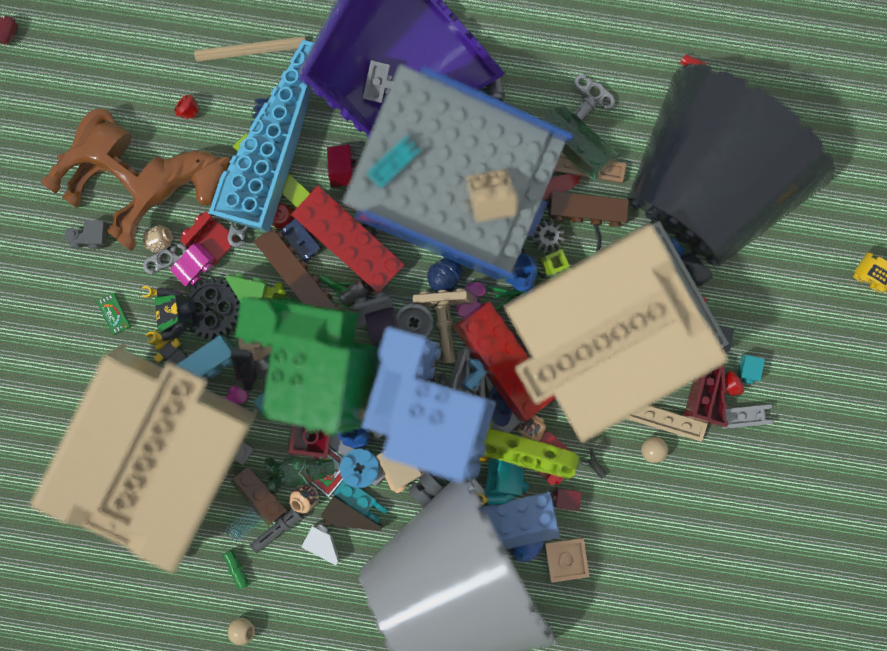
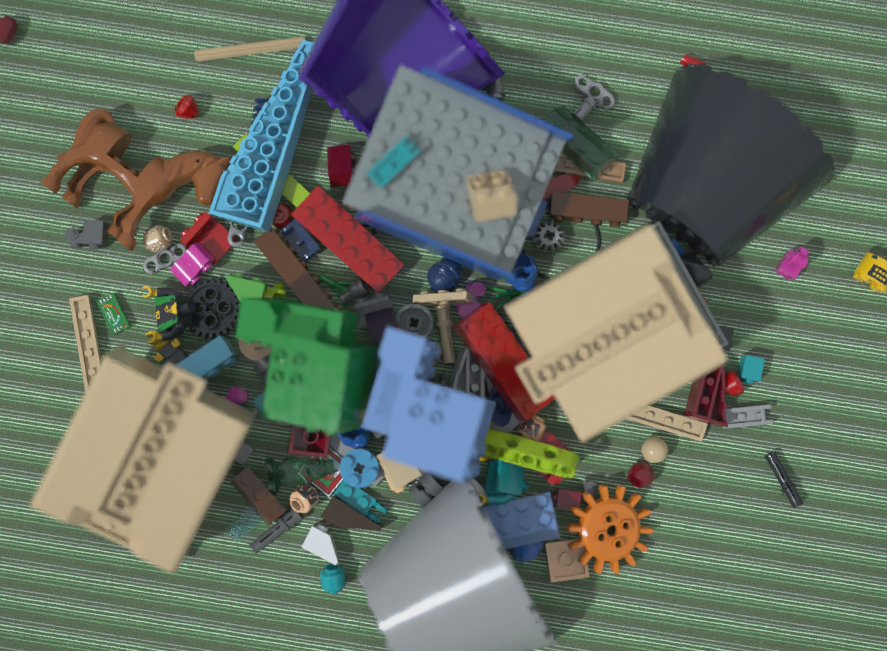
(86, 337): none -> tan plate
(235, 569): green pin -> none
(241, 631): tan piece -> none
(244, 367): black hinge -> none
(332, 578): none -> teal head
(377, 81): light grey hinge -> none
(473, 379): dark azure bracket -> none
(554, 262): lime brick -> none
(589, 487): none -> dark grey bush
(593, 463): pearl dark grey bar -> none
(594, 523): none -> orange gear
(641, 474): none -> dark red piece
(792, 263): none -> dark pink brick
(794, 499): none -> black pin

